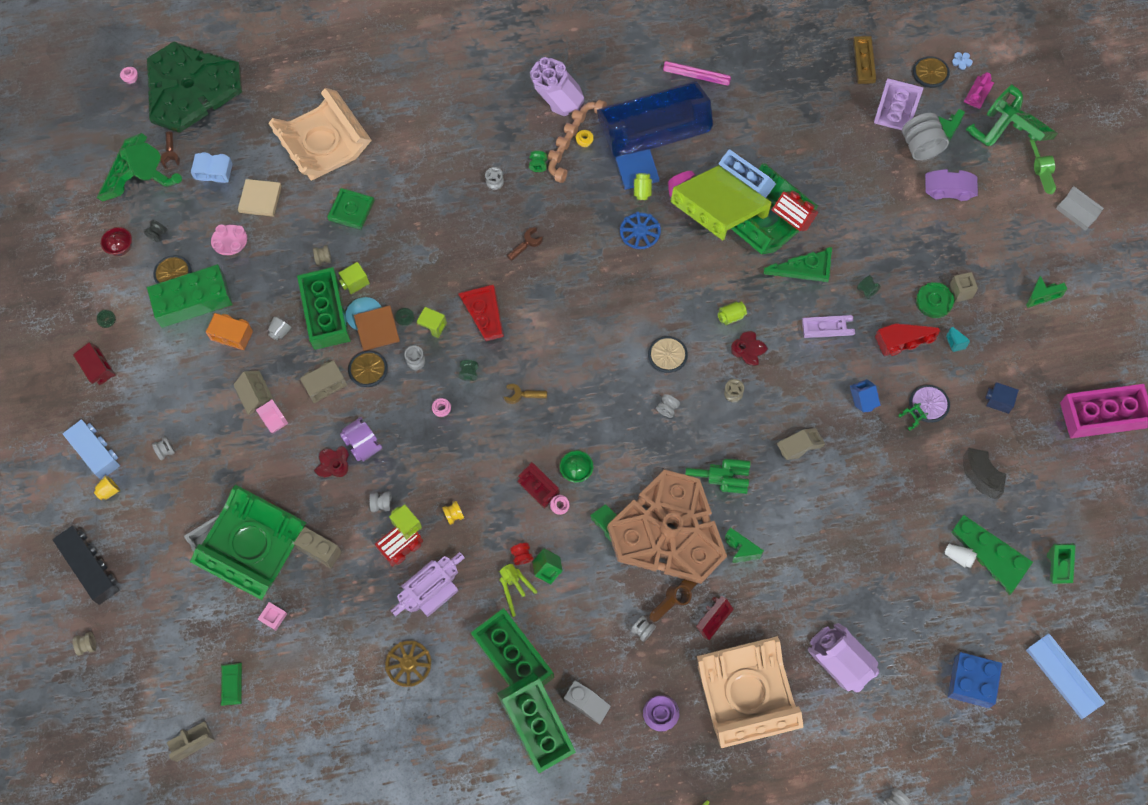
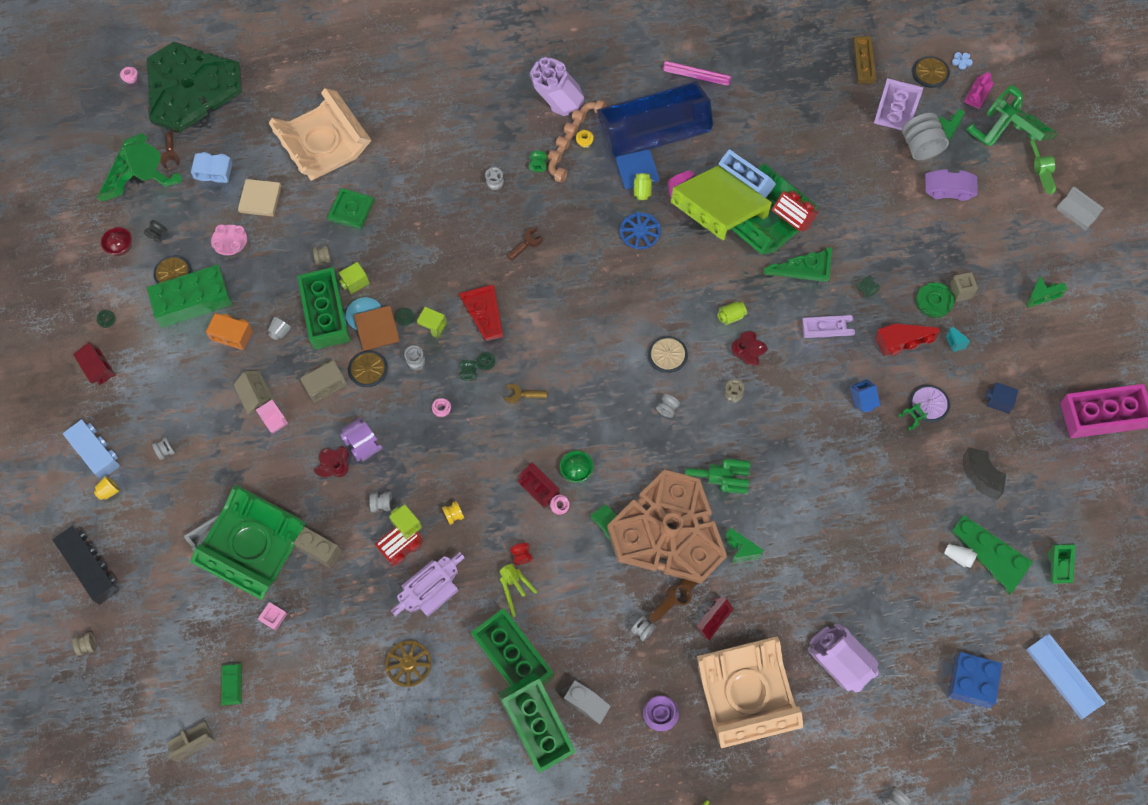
(486, 356): none -> clear green plate
(547, 566): green panel -> none
(800, 443): dark tan slope -> none

